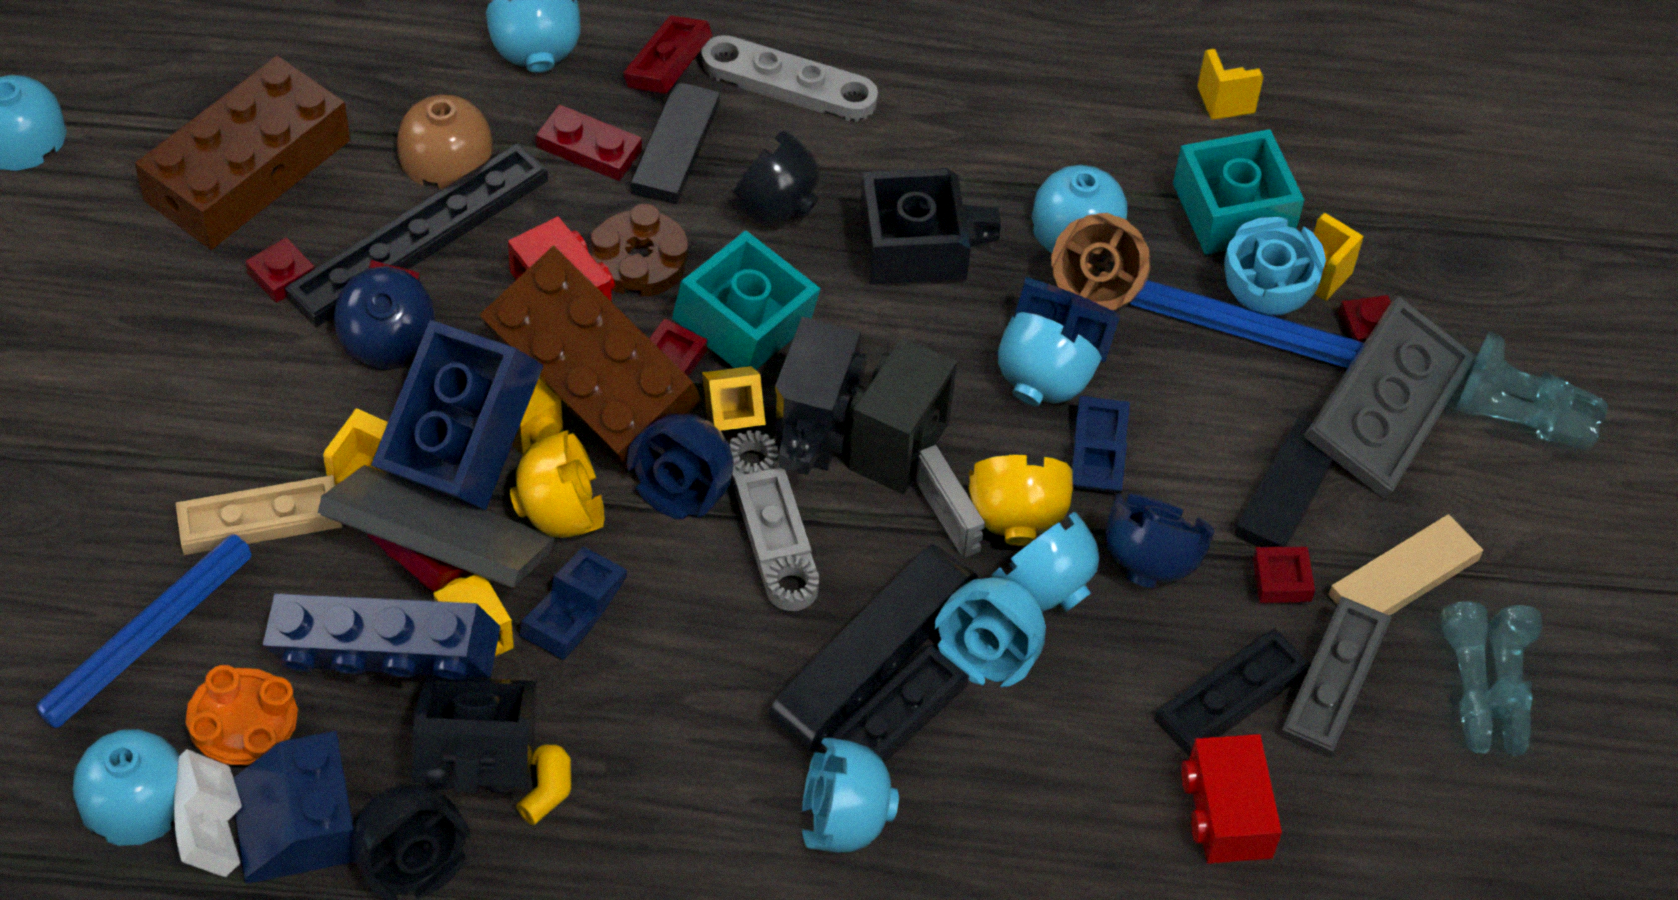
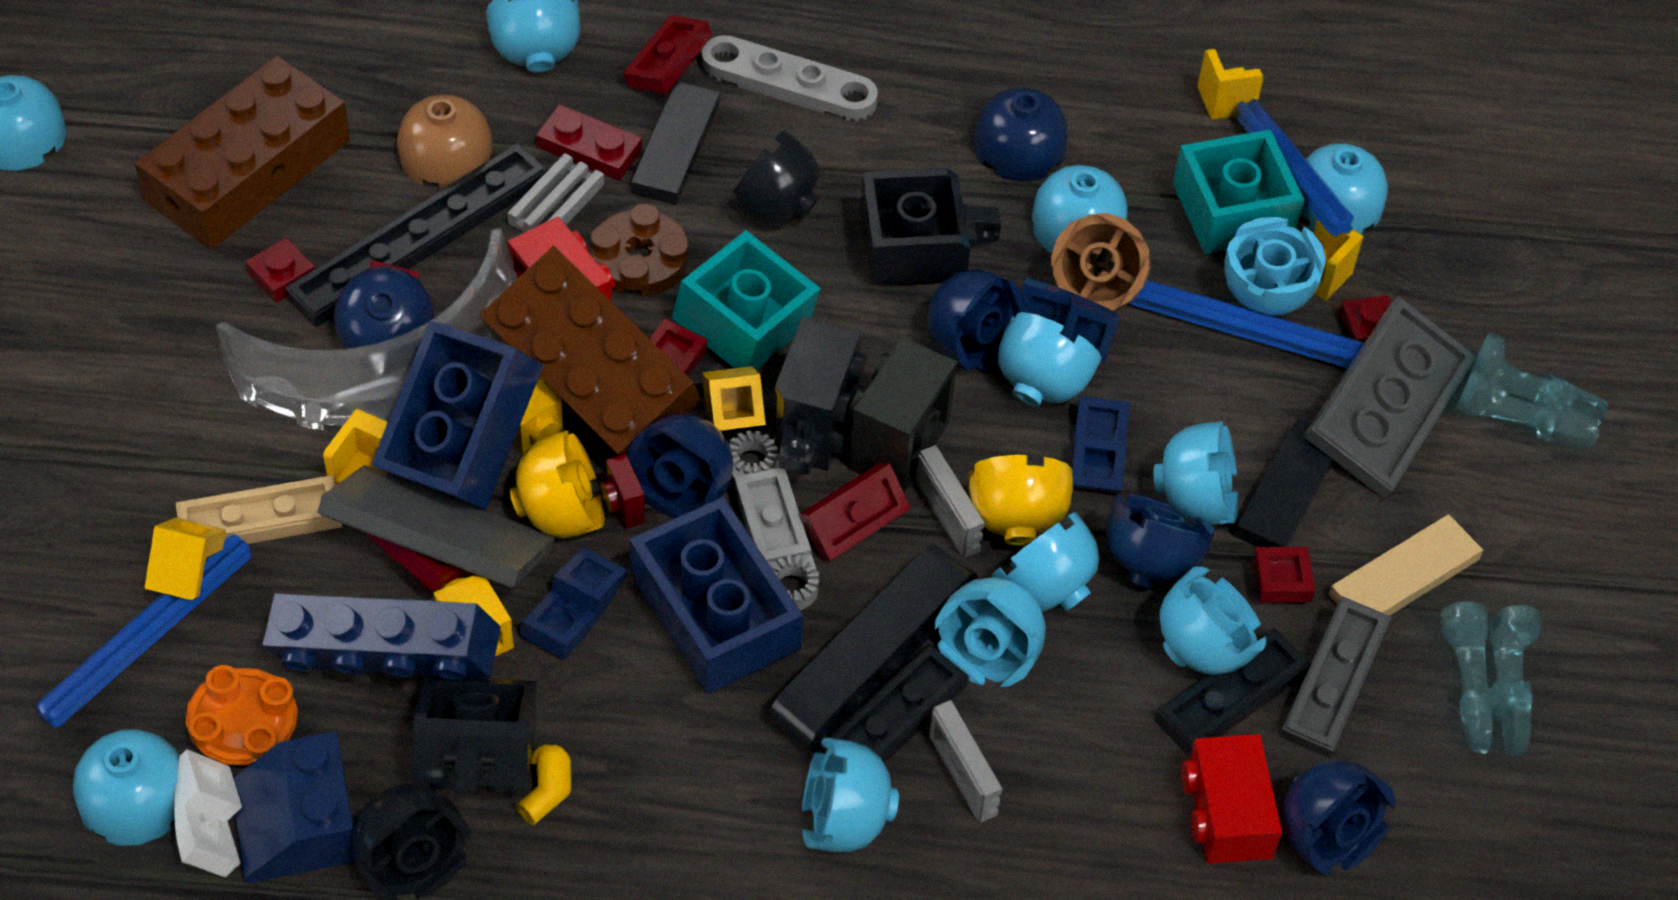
(180, 556): none -> yellow panel
(331, 384): none -> clear windscreen
(550, 191): none -> light grey tile
(623, 492): none -> dark red plate
(715, 595): none -> dark blue brick
(854, 511): none -> dark red plate
(965, 761): none -> light grey tile
(971, 317): none -> dark blue cylinder
(1021, 134): none -> dark blue cylinder
(1199, 474): none -> medium azure cylinder
(1208, 625): none -> medium azure cylinder
(1315, 191): none -> blue axle
(1336, 814): none -> dark blue cylinder
(1355, 180): none -> medium azure cylinder

